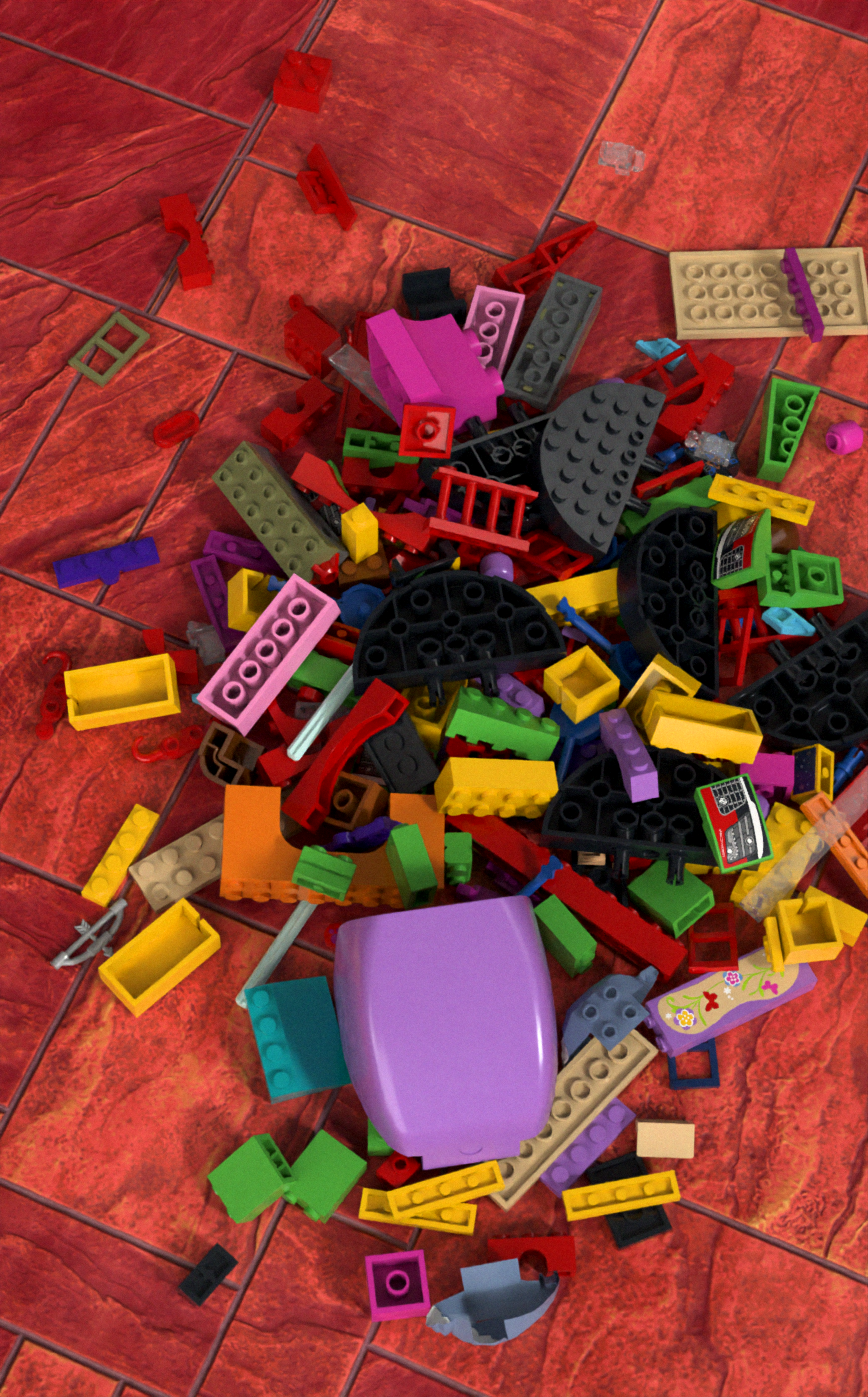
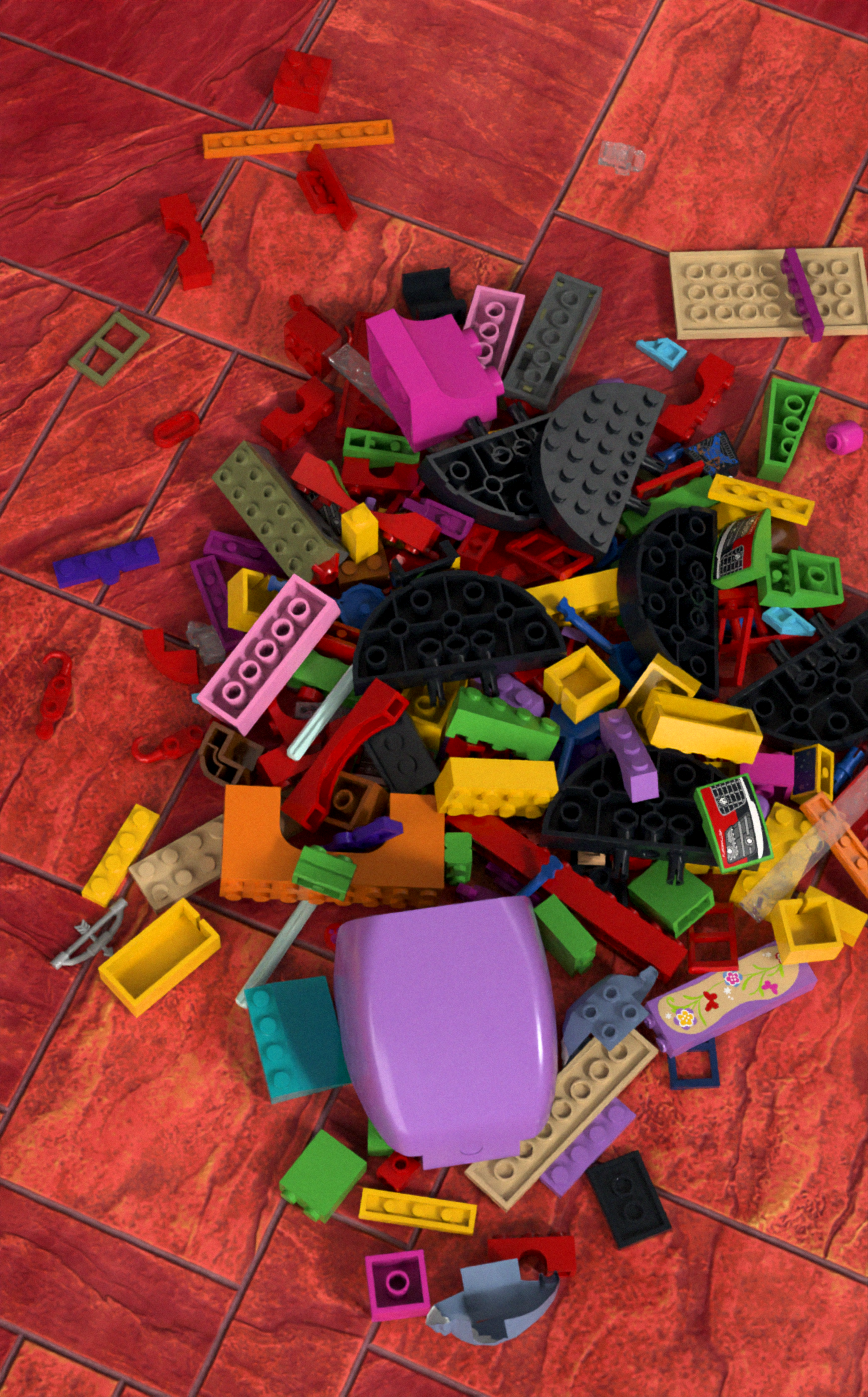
(122, 692): yellow piece -> none
(207, 1275): black hinge -> none
(252, 1178): bright green brick -> none
(297, 138): none -> orange tile
(411, 866): bright green brick -> none
(427, 430): red slope -> none
(445, 1190): yellow plate -> none
(464, 530): red fence -> none
(497, 564): medium lavender head -> none
(533, 270): red wedge -> none
(620, 1195): yellow plate -> none
(665, 1138): tan panel -> none
(673, 392): red window -> none
(710, 447): clear piece -> none
(772, 945): yellow tile -> none

